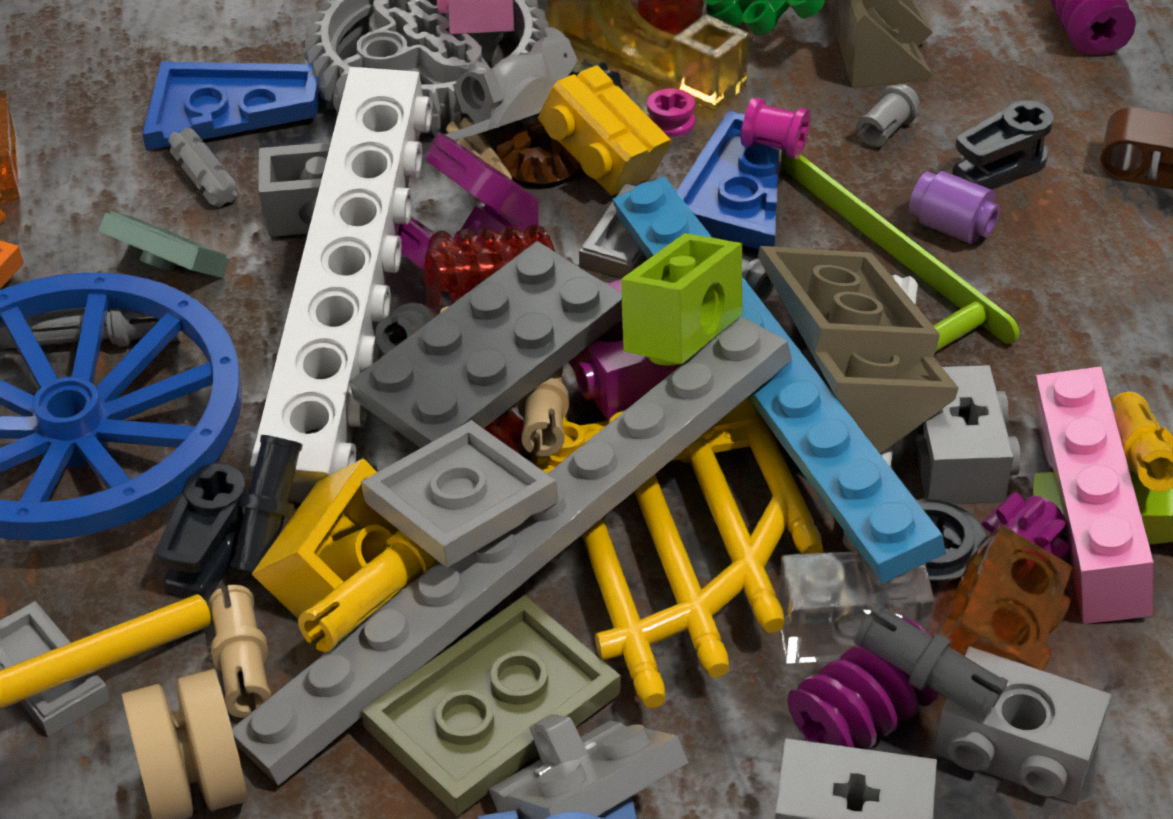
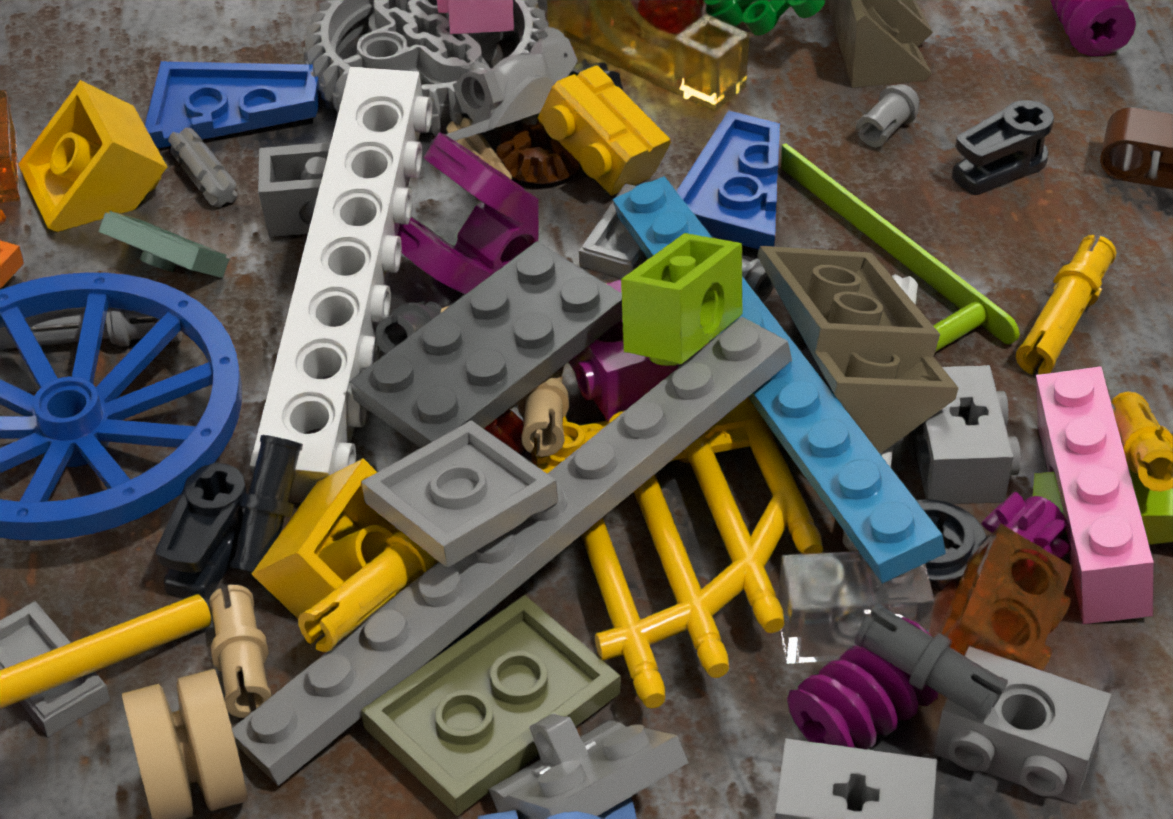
(91, 160): none -> yellow slope
(470, 259): clear red piece -> none
(672, 111): dark pink bush -> none
(775, 127): dark pink bush -> none
(954, 206): medium lavender brick -> none
(1074, 291): none -> yellow pin

